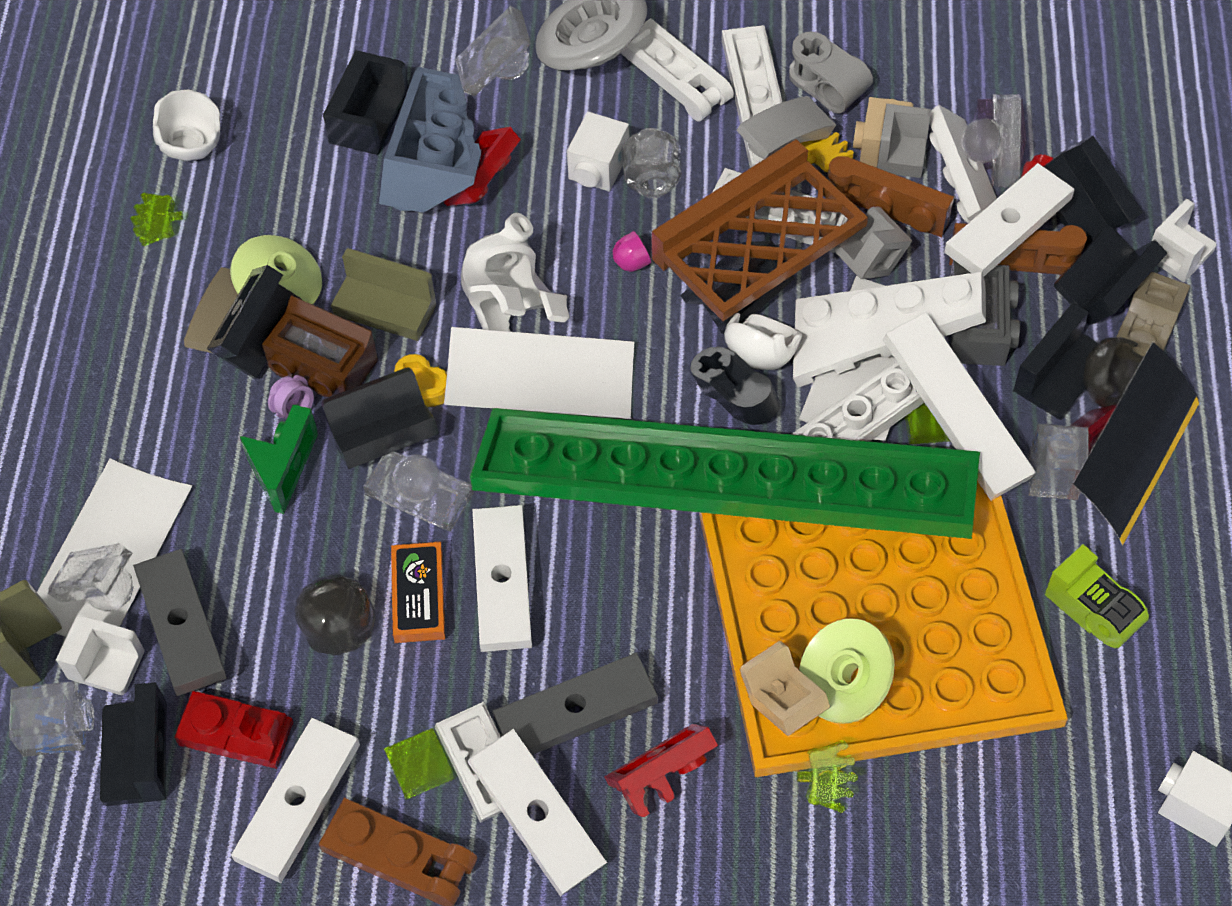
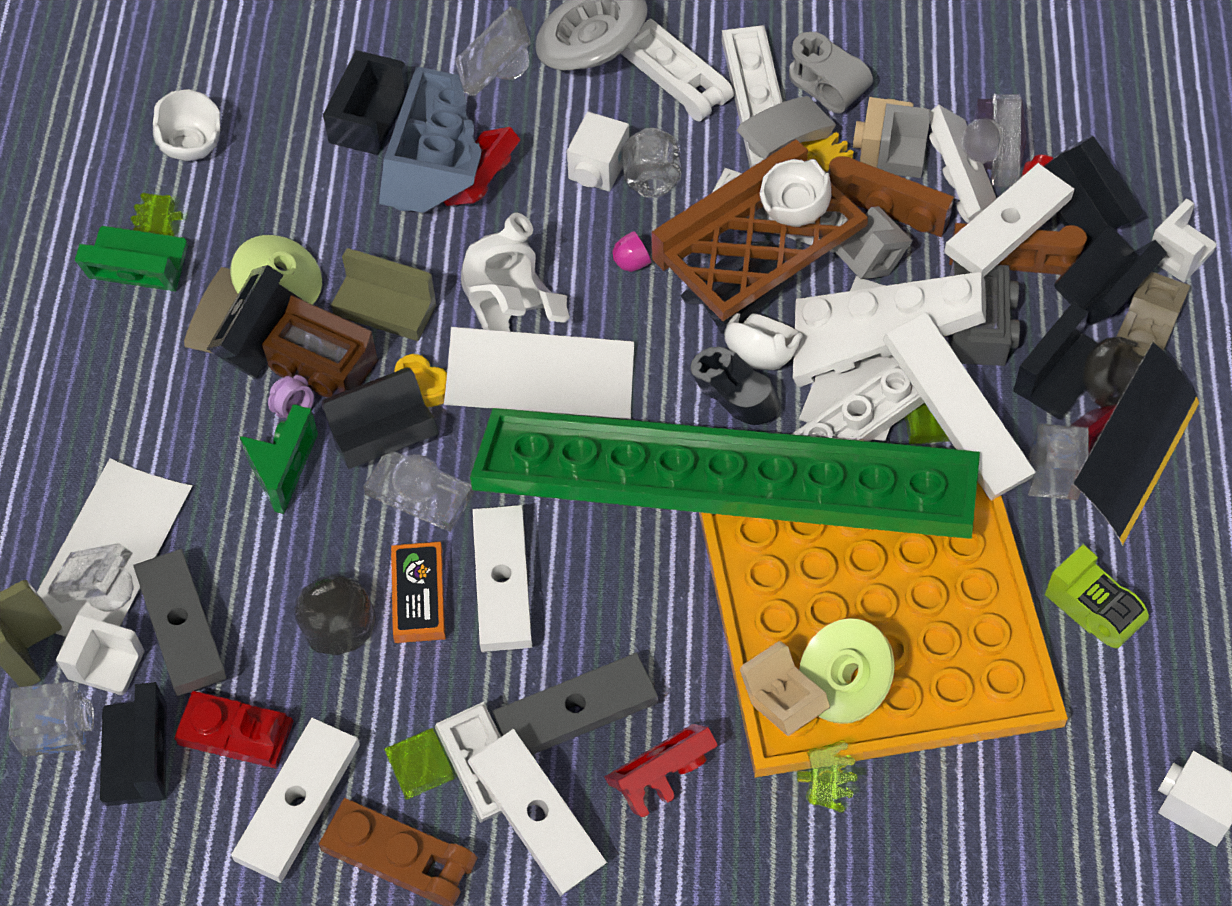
(134, 258): none -> green panel
(796, 192): none -> white hair

